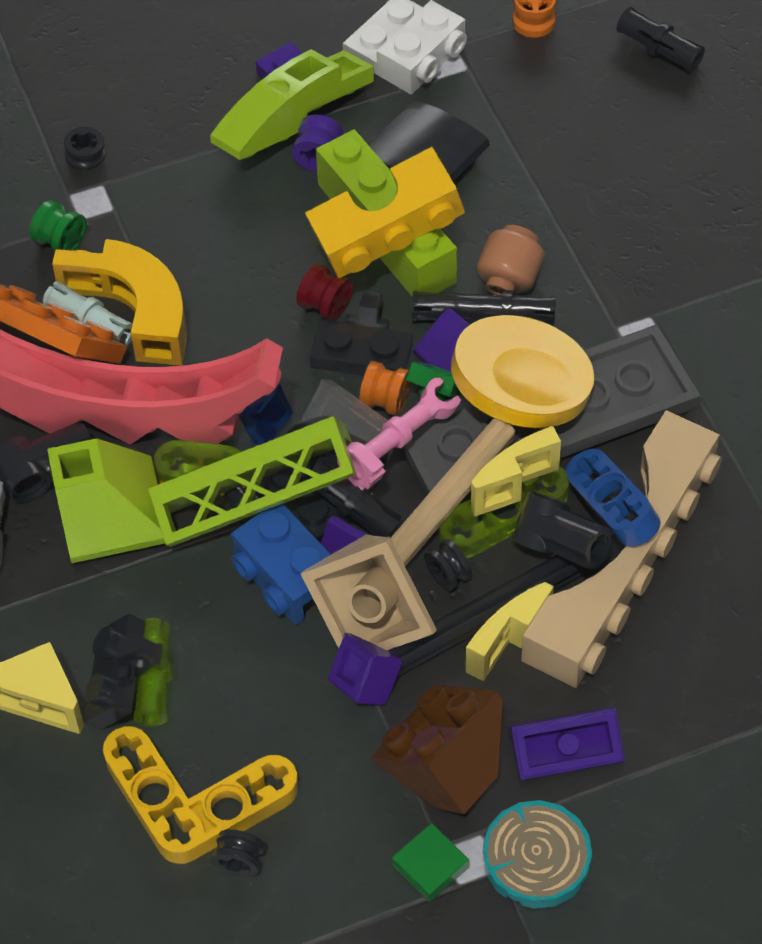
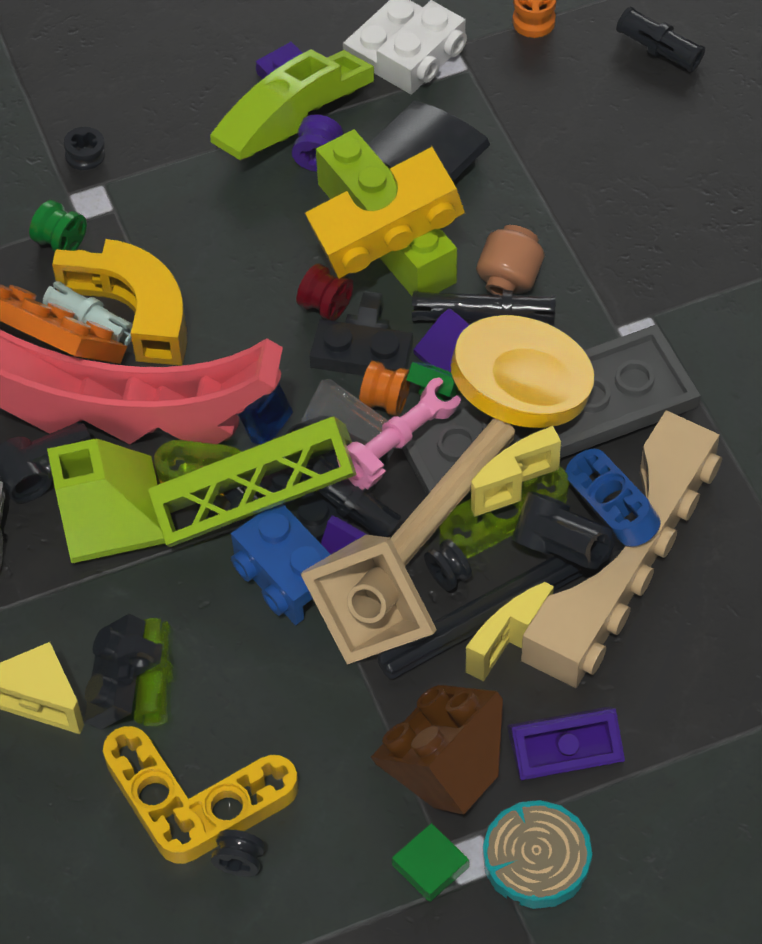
(364, 670): dark purple slope -> none

